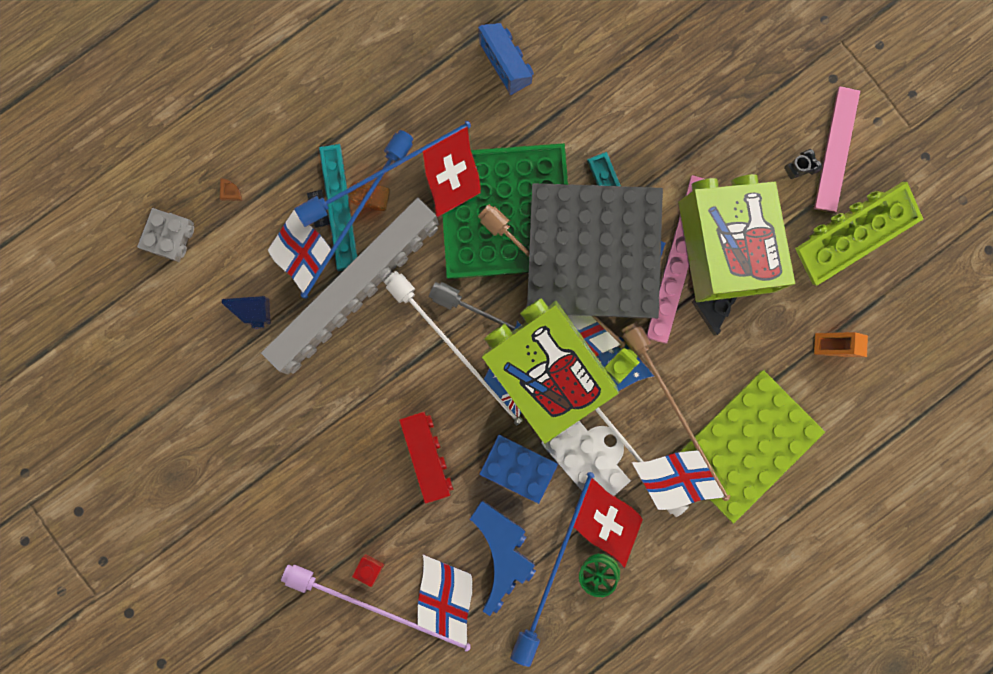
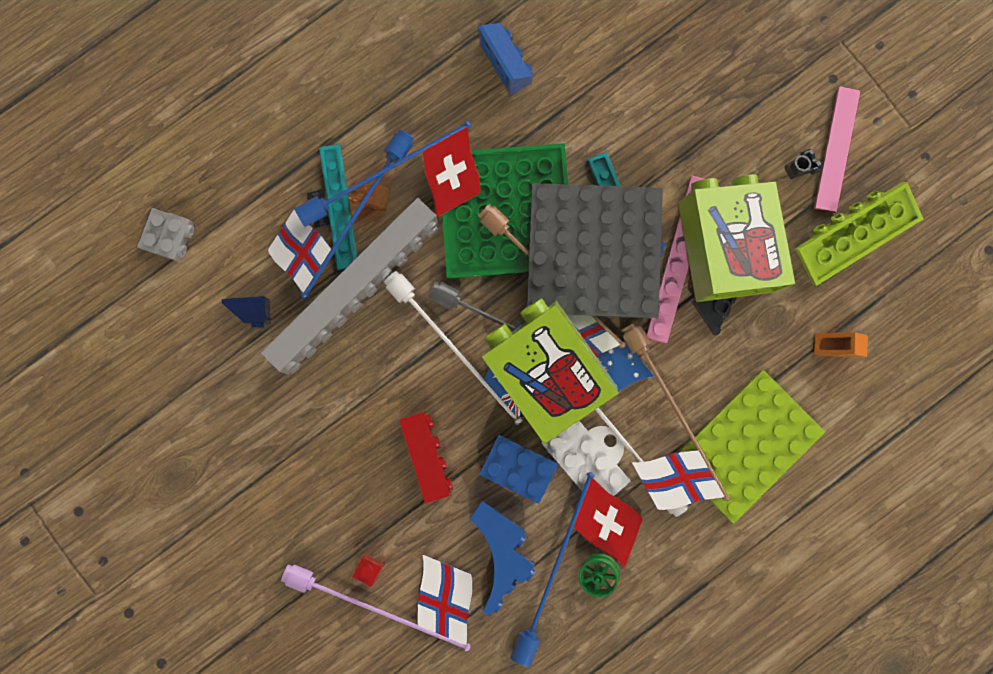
(229, 191): dark orange tile -> none
(622, 364): lime bracket -> none

